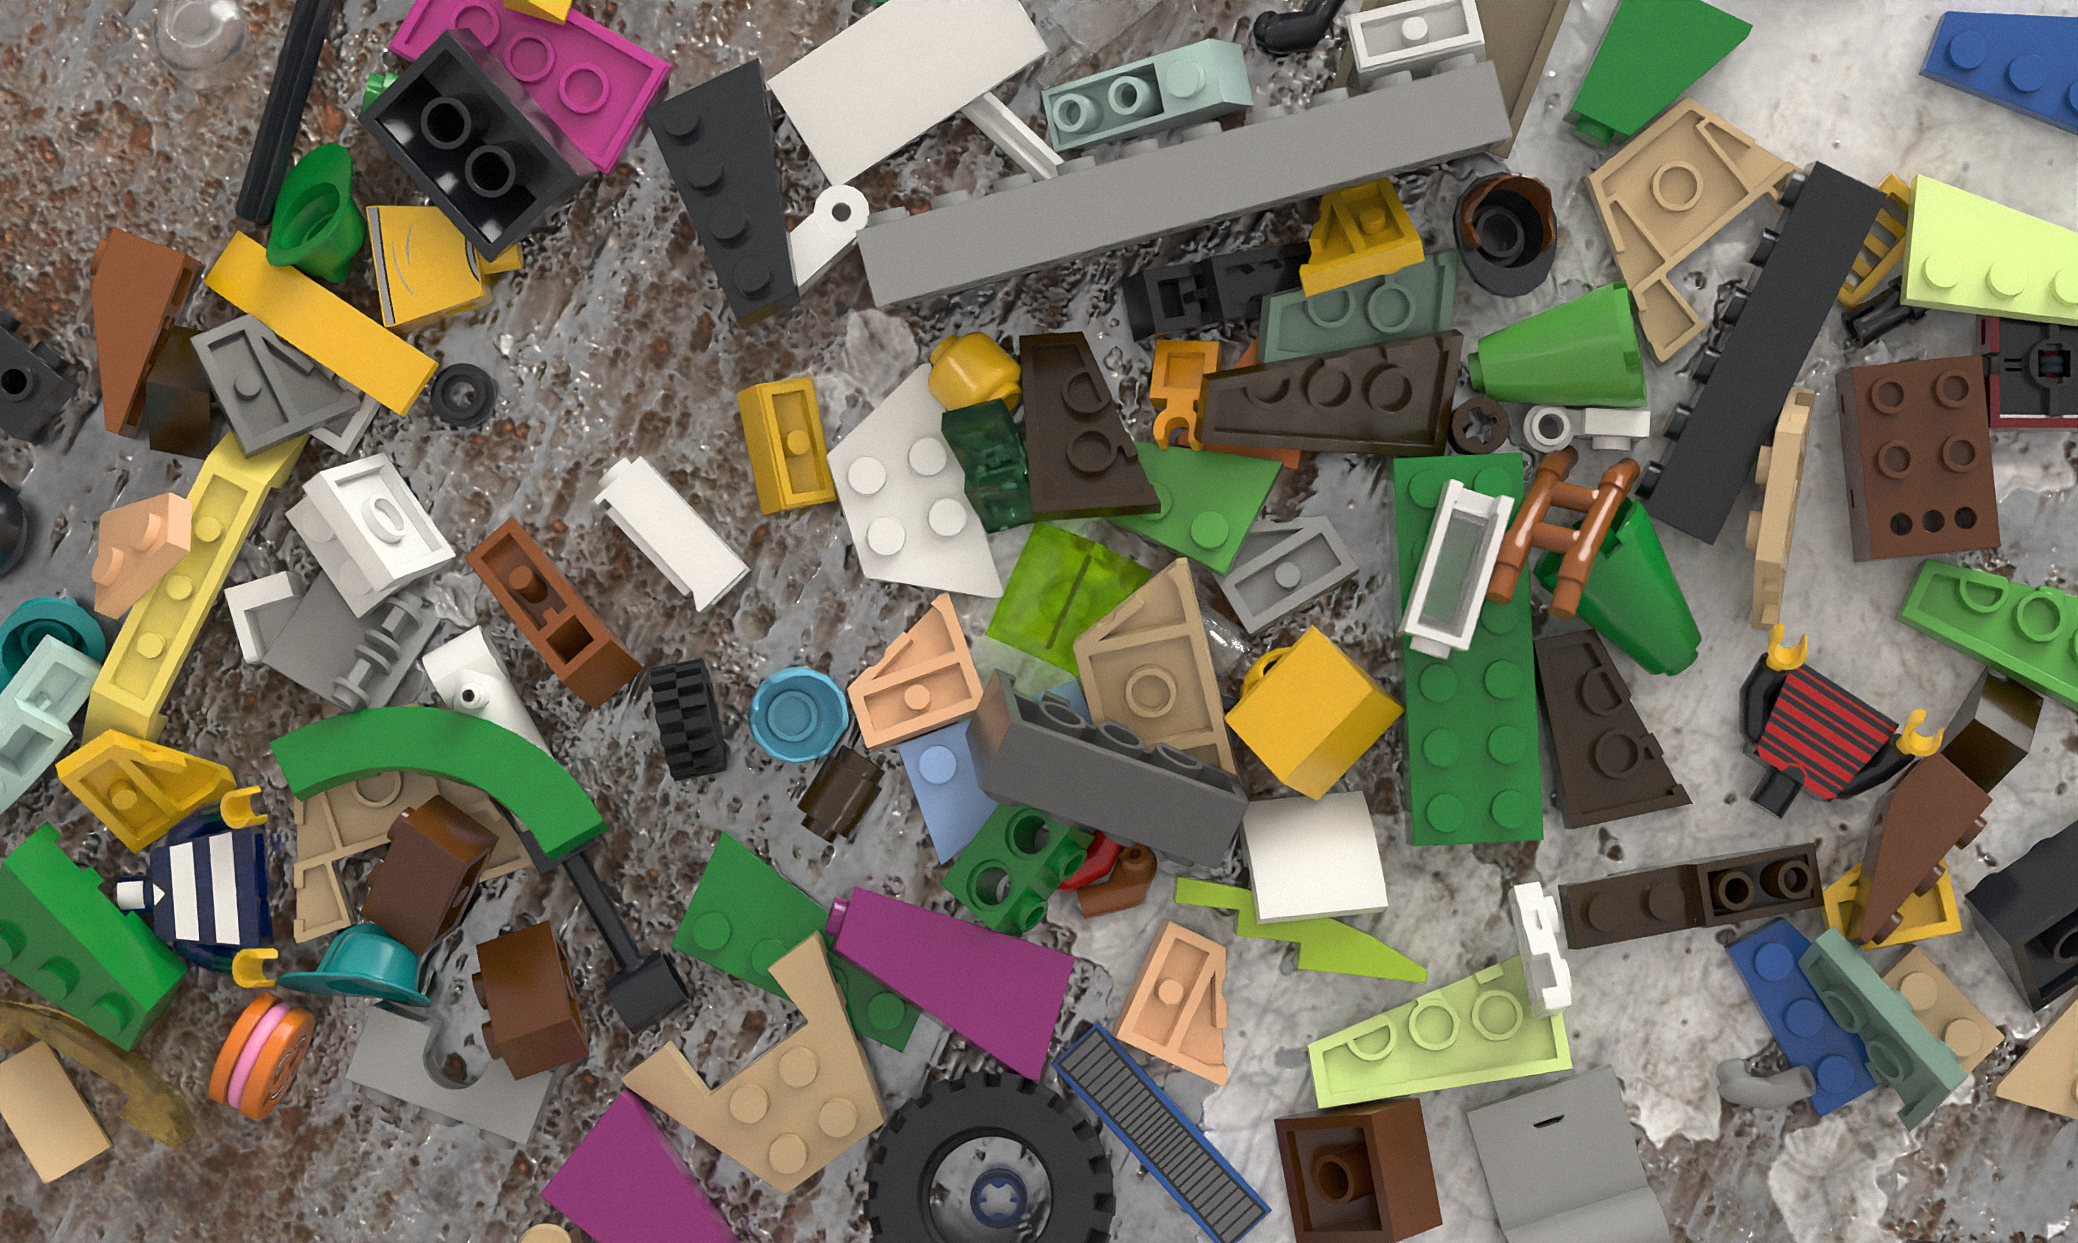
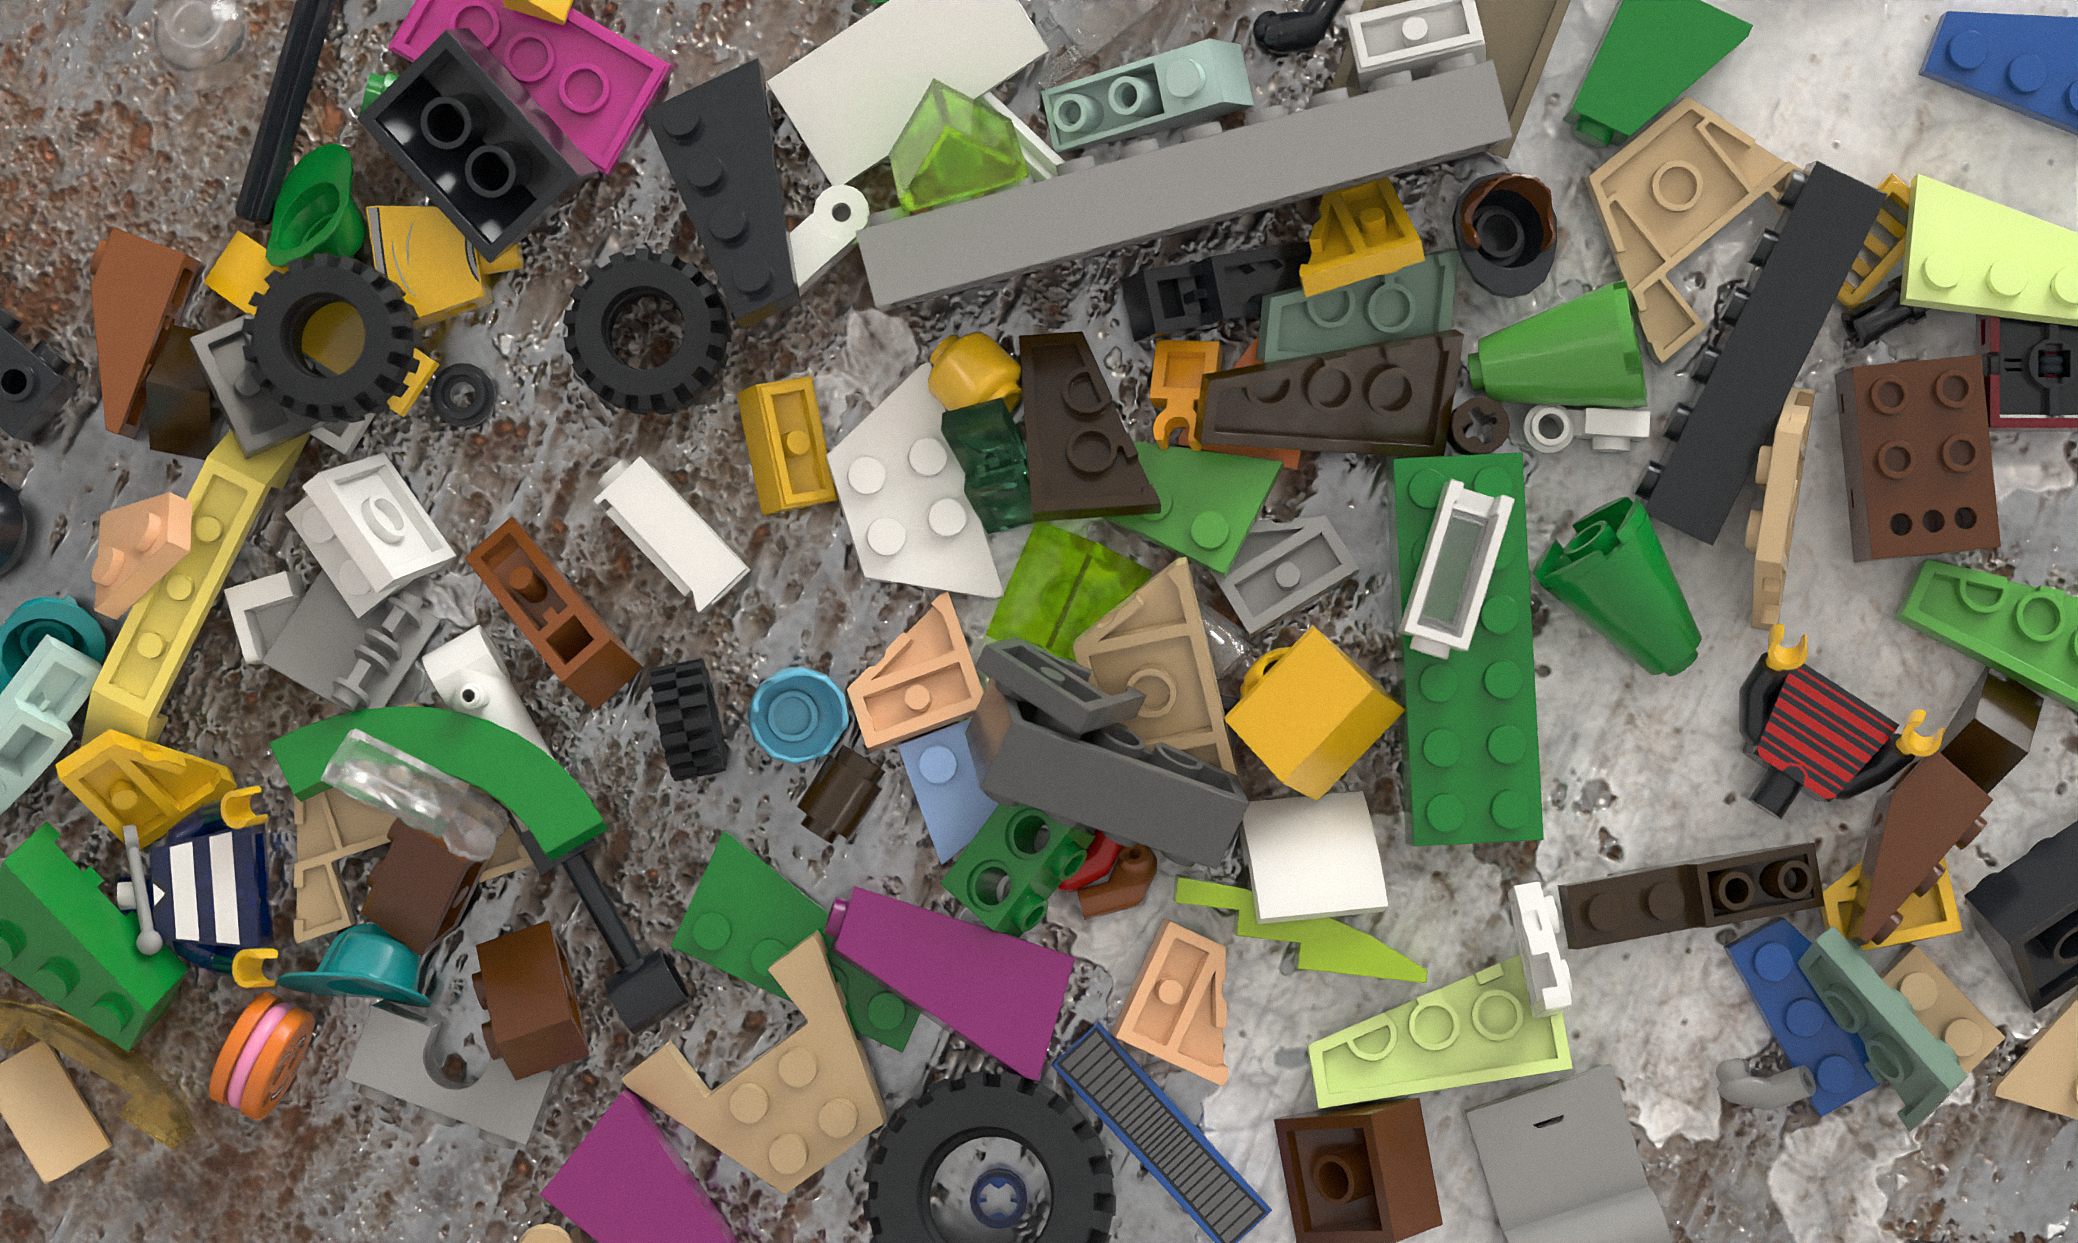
(148, 940): none -> light grey hinge
(279, 330): none -> black tyre
(417, 795): none -> clear hinge
(601, 302): none -> black tyre
(953, 150): none -> clear neon green slope
(1055, 687): none -> dark grey wing
(1577, 546): dark orange piece -> none
(1595, 739): dark brown wing -> none

